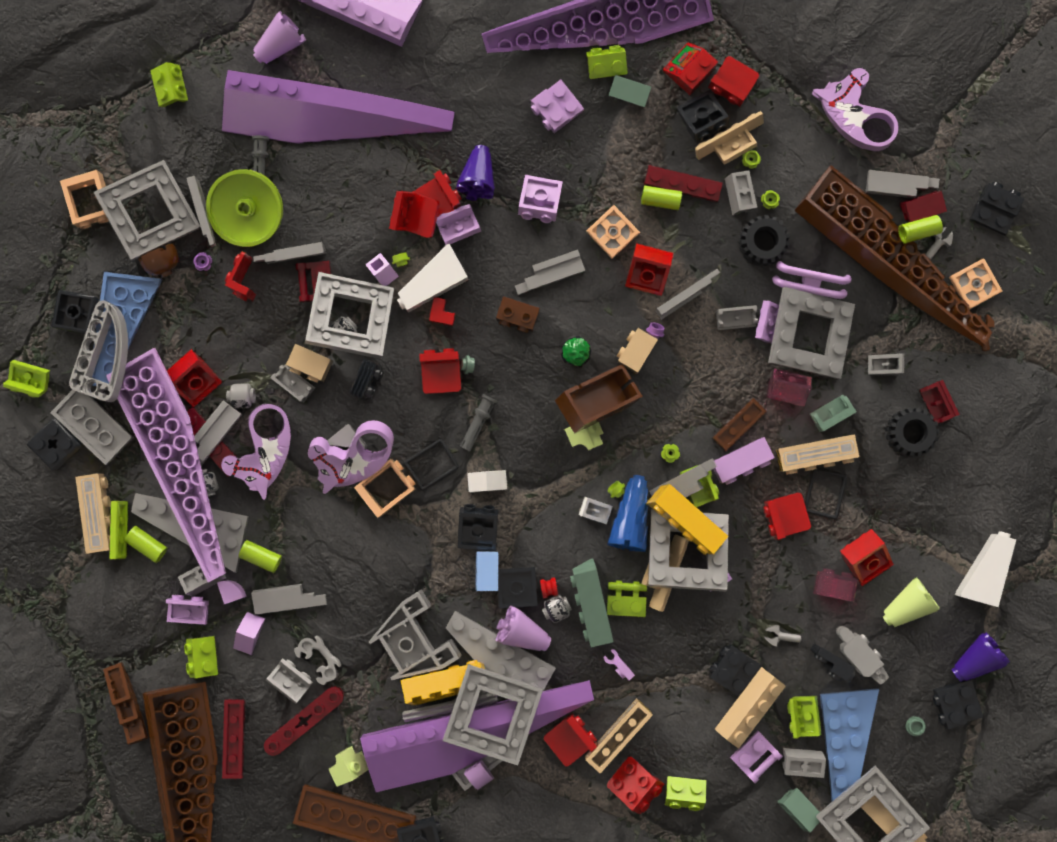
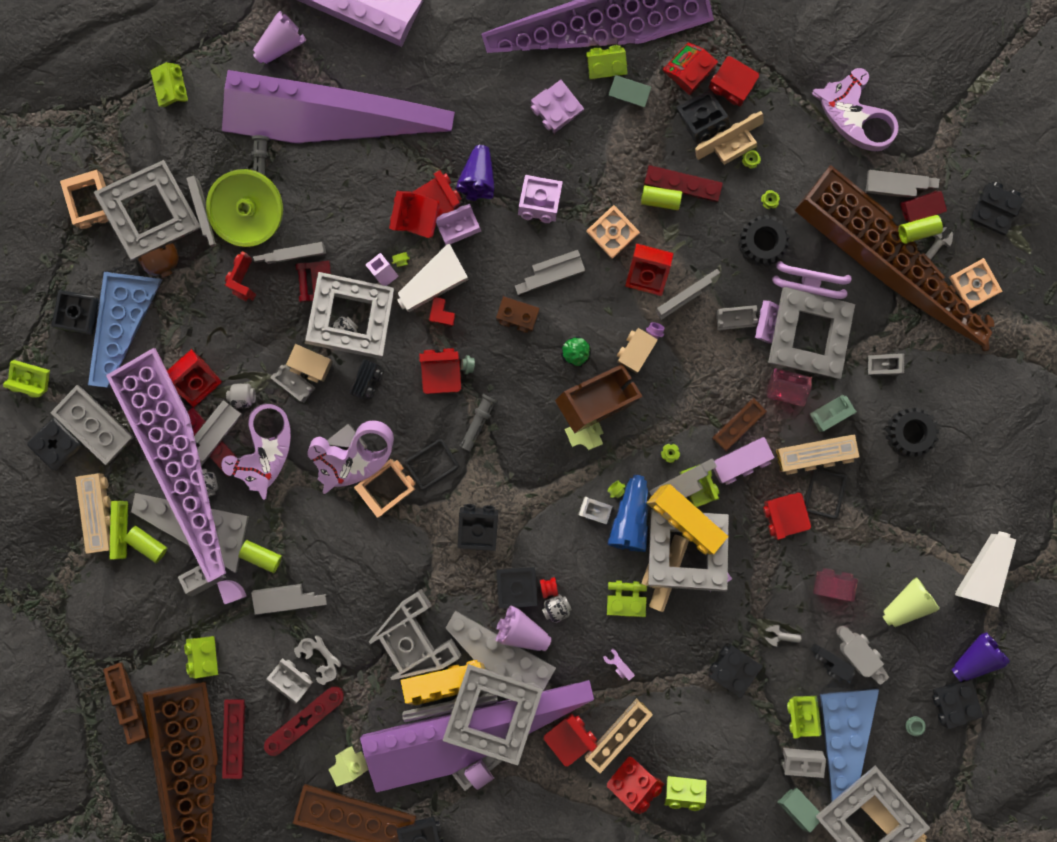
(112, 313): light grey beam -> none
(187, 610): lavender bracket -> none
(197, 261): medium lavender plate -> none
(248, 633): lavender slope -> none
(486, 571): light blue hinge -> none
(487, 481): white slope -> none
(592, 604): sand green wedge -> none
(740, 192): light grey hinge -> none
(750, 707): tan brick -> none
(751, 752): lavender plate -> none
(867, 557): red slope -> none
(939, 401): dark red hinge -> none

